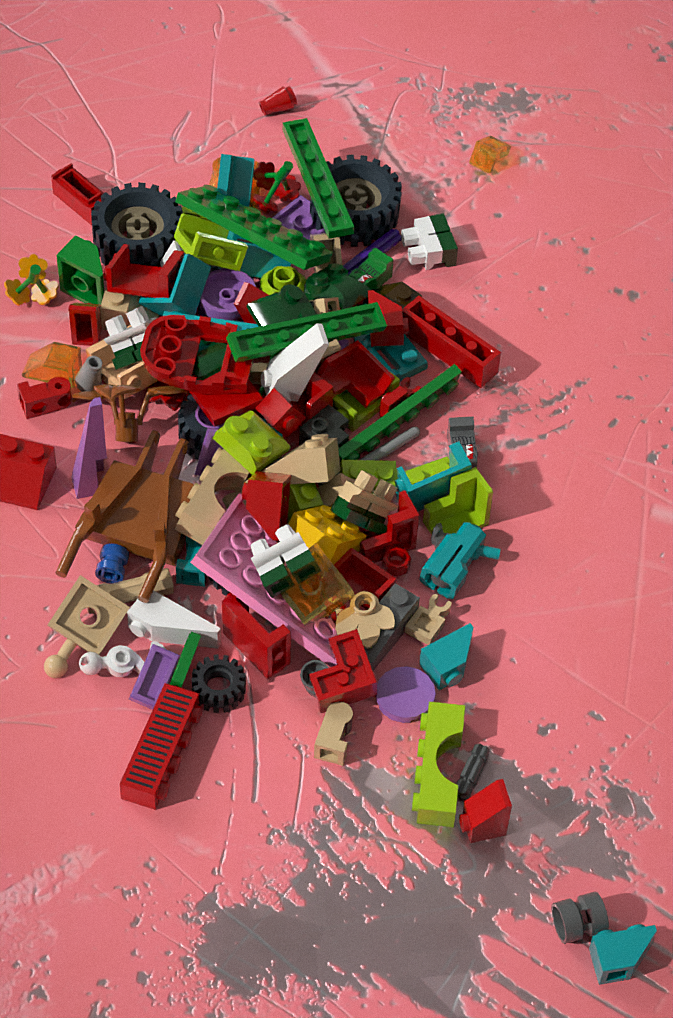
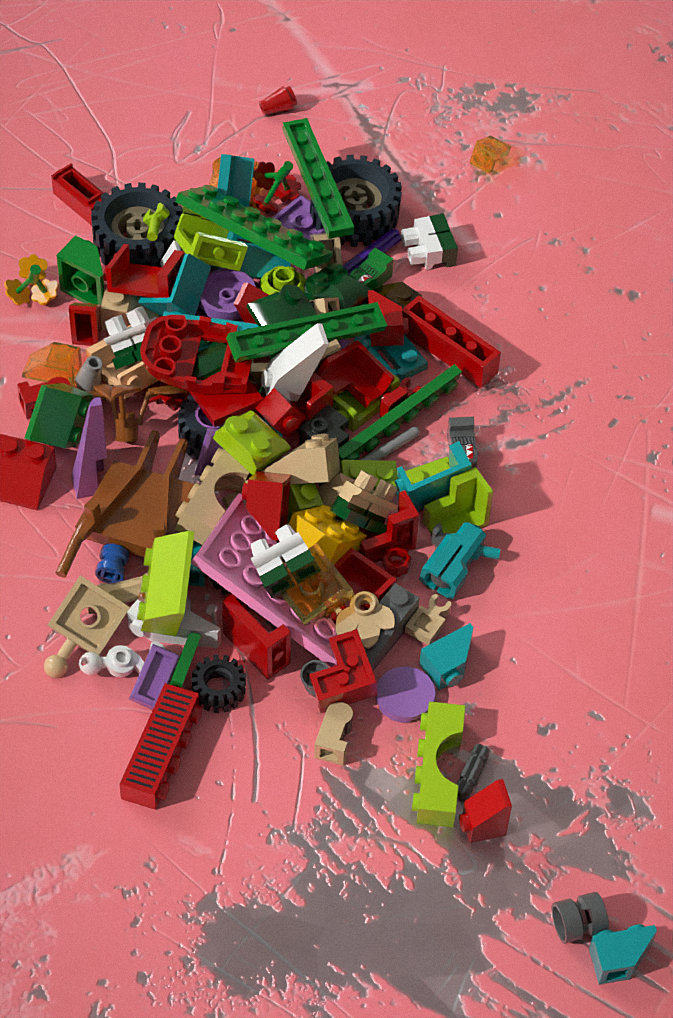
(59, 415): none -> green slope
(154, 219): none -> lime bar
(166, 583): none -> lime slope

